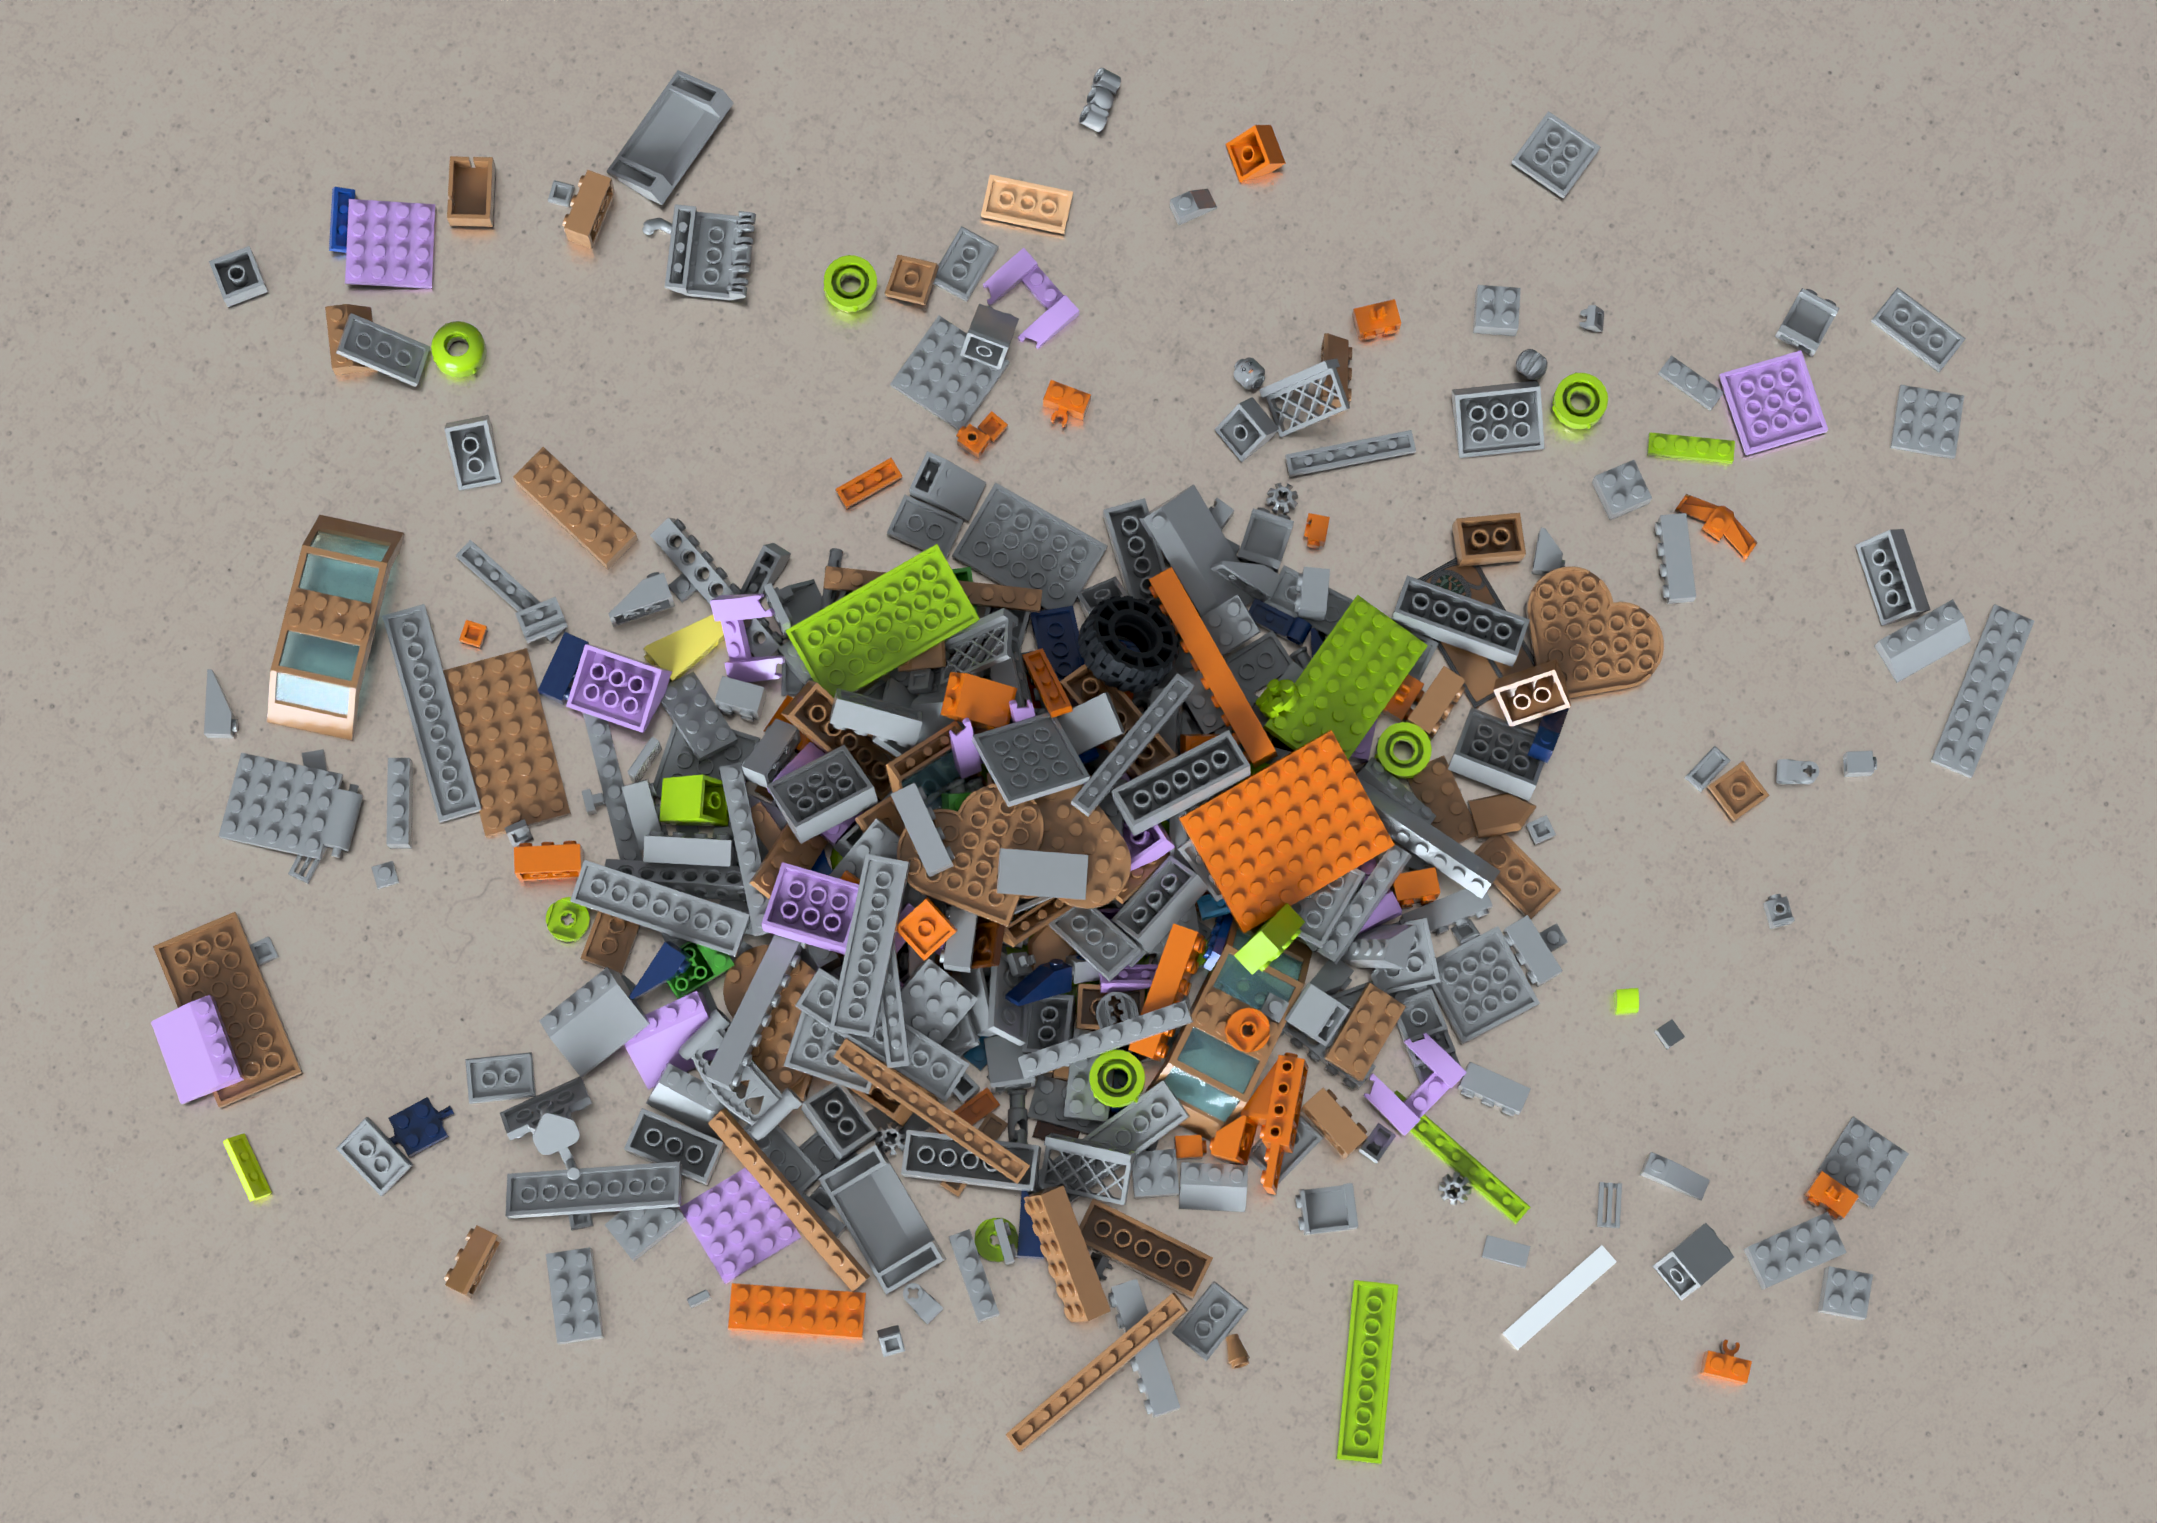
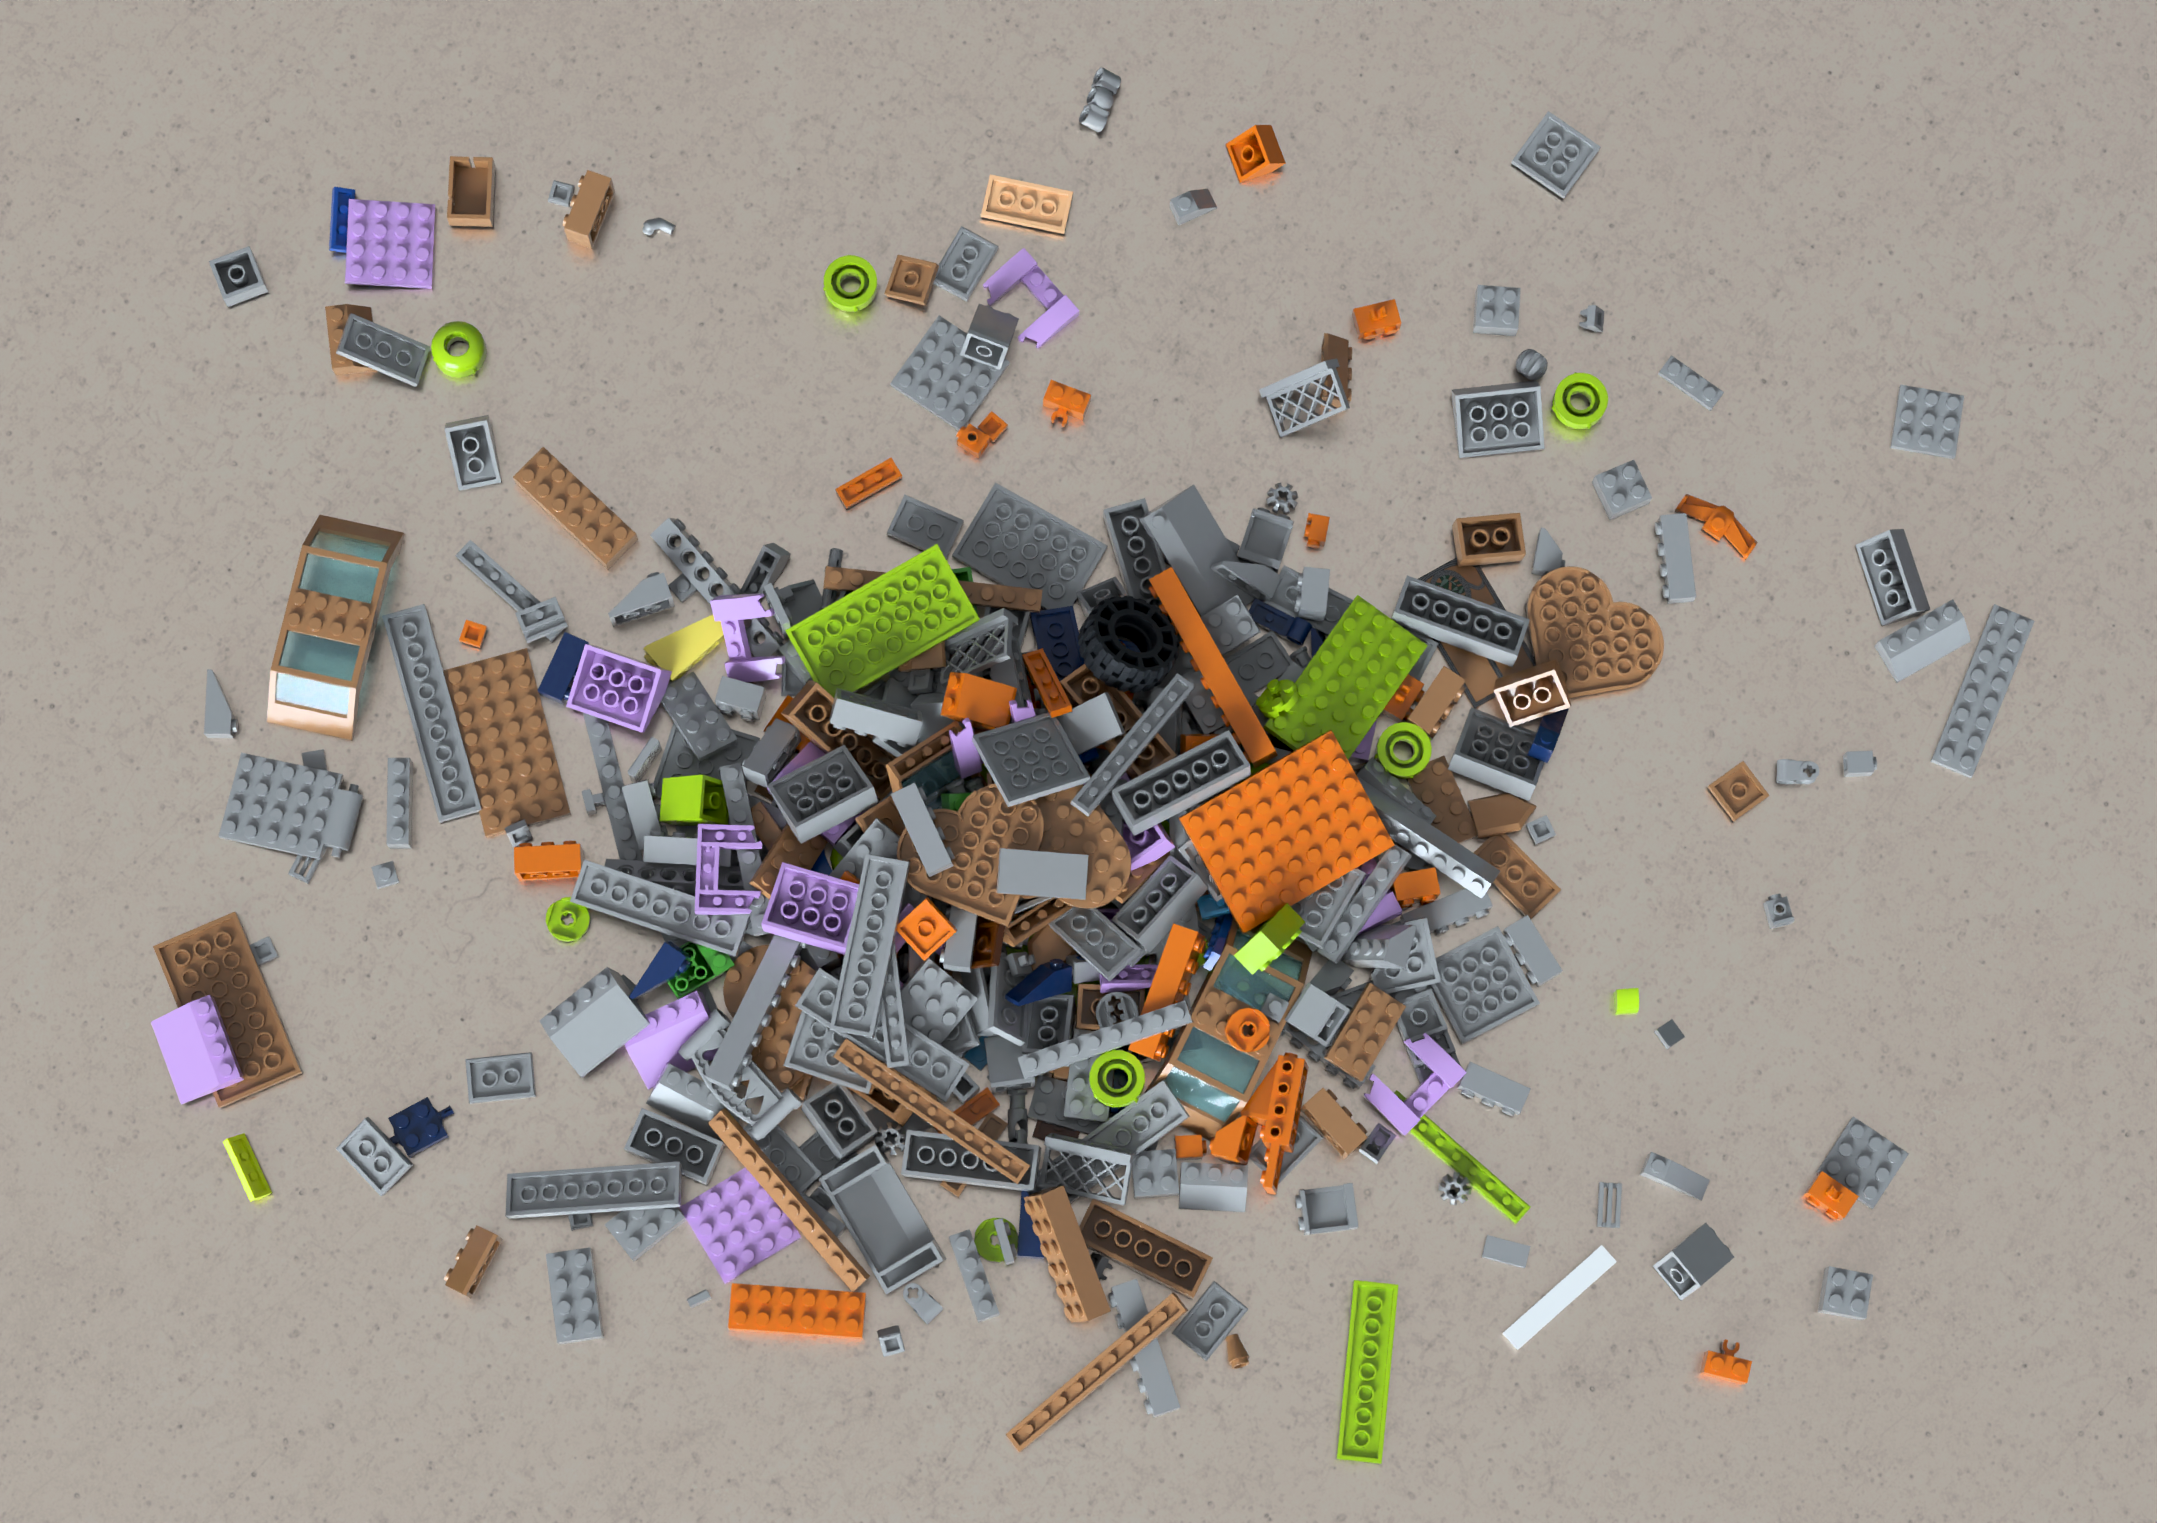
(550, 1120): light grey plate -> none
(610, 942): medium nougat plate -> none
(670, 136): light grey slope -> none
(709, 253): light grey slope -> none
(709, 843): none -> lavender wedge
(947, 486): light grey slope -> none
(1221, 512): light grey brick -> none
(1246, 428): light grey slope -> none
(1249, 373): light grey head -> none
(1350, 453): light grey plate -> none
(1465, 932): light grey slope -> none
(1553, 937): light grey plate -> none
(1690, 447): lime plate -> none
(1707, 768): light grey tile -> none
(1773, 402): lavender plate -> none
(1795, 1250): light grey brick -> none
(1807, 321): light grey panel -> none
(1918, 329): light grey tile -> none

